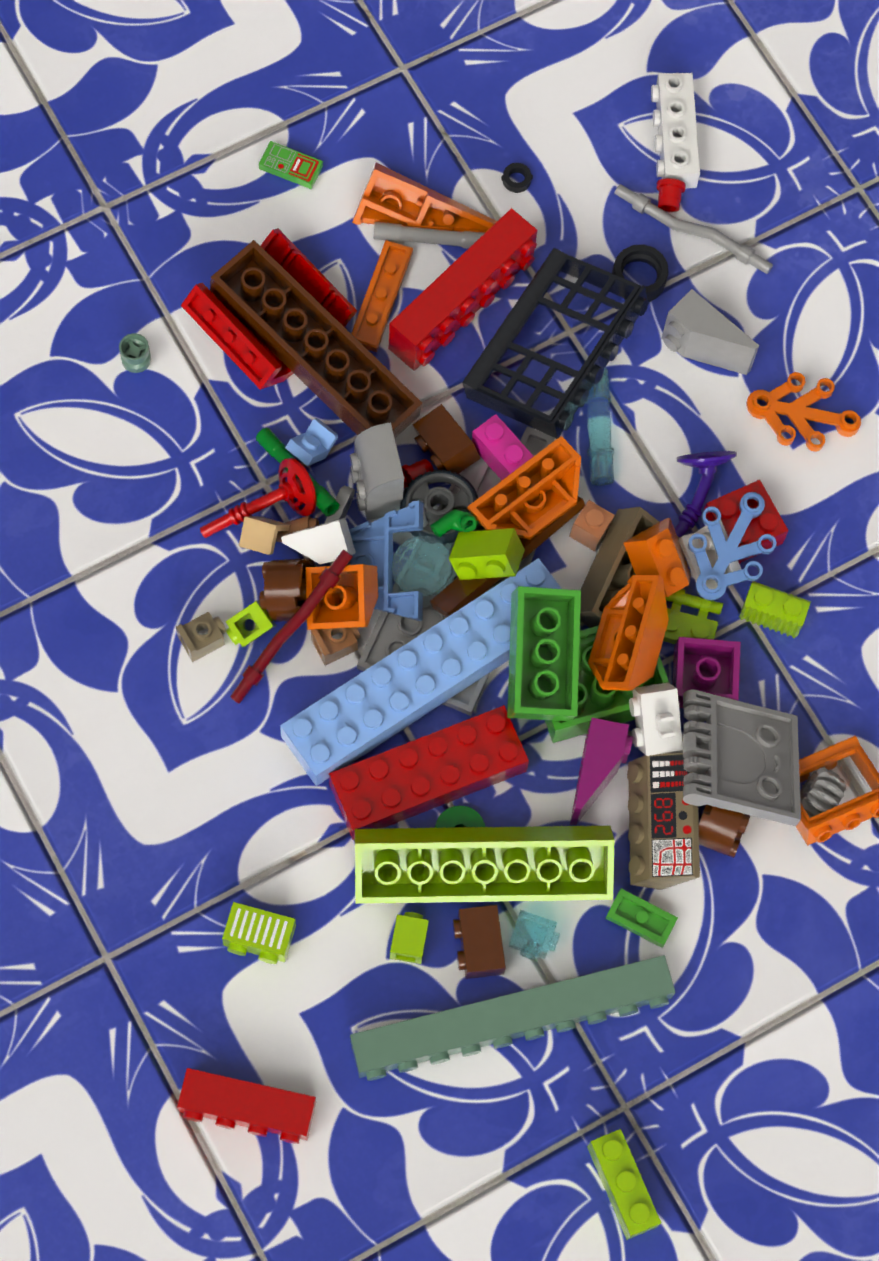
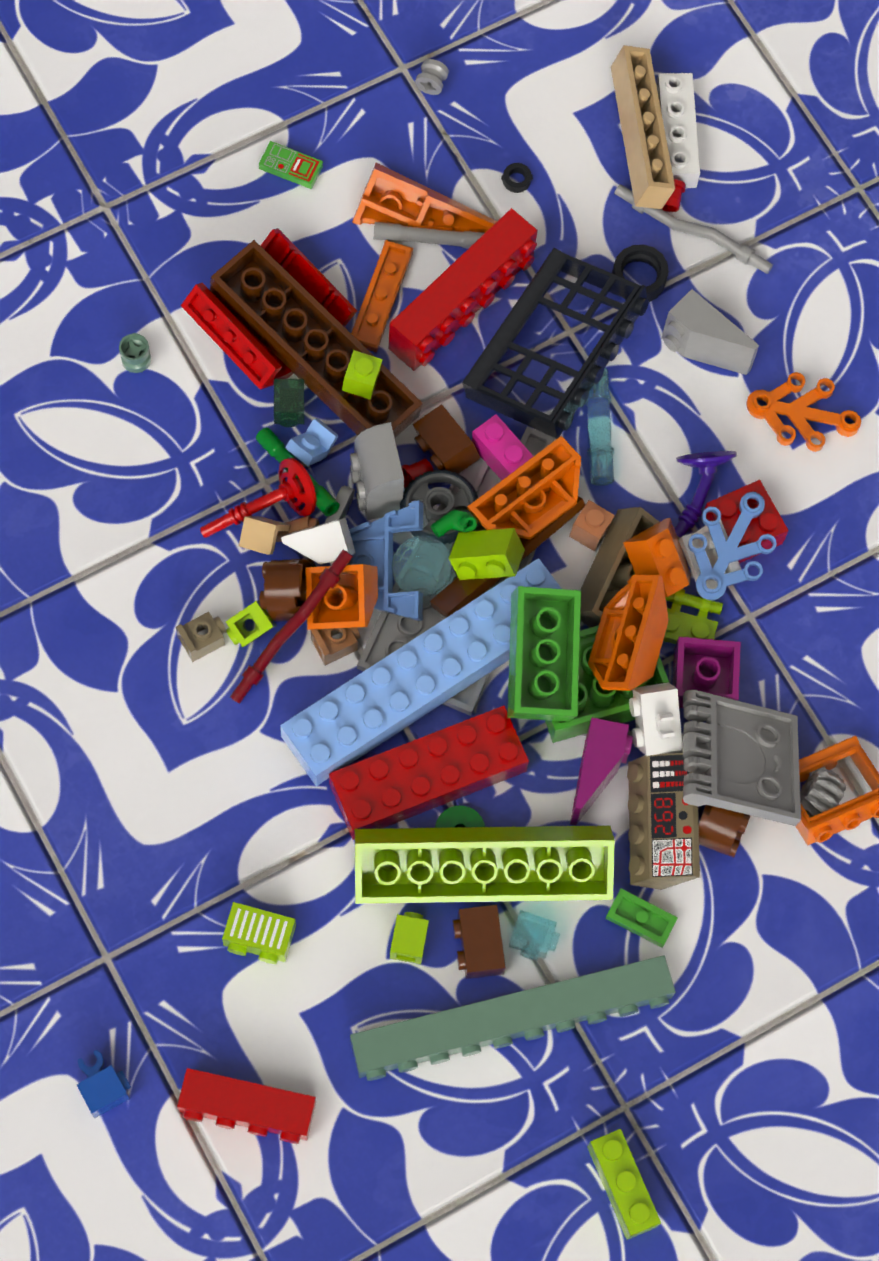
(102, 1088): none -> blue brick
(289, 402): none -> clear green brick
(362, 374): none -> lime brick
(432, 76): none -> light grey wheel
(642, 127): none -> tan brick
(774, 609): lime brick -> none

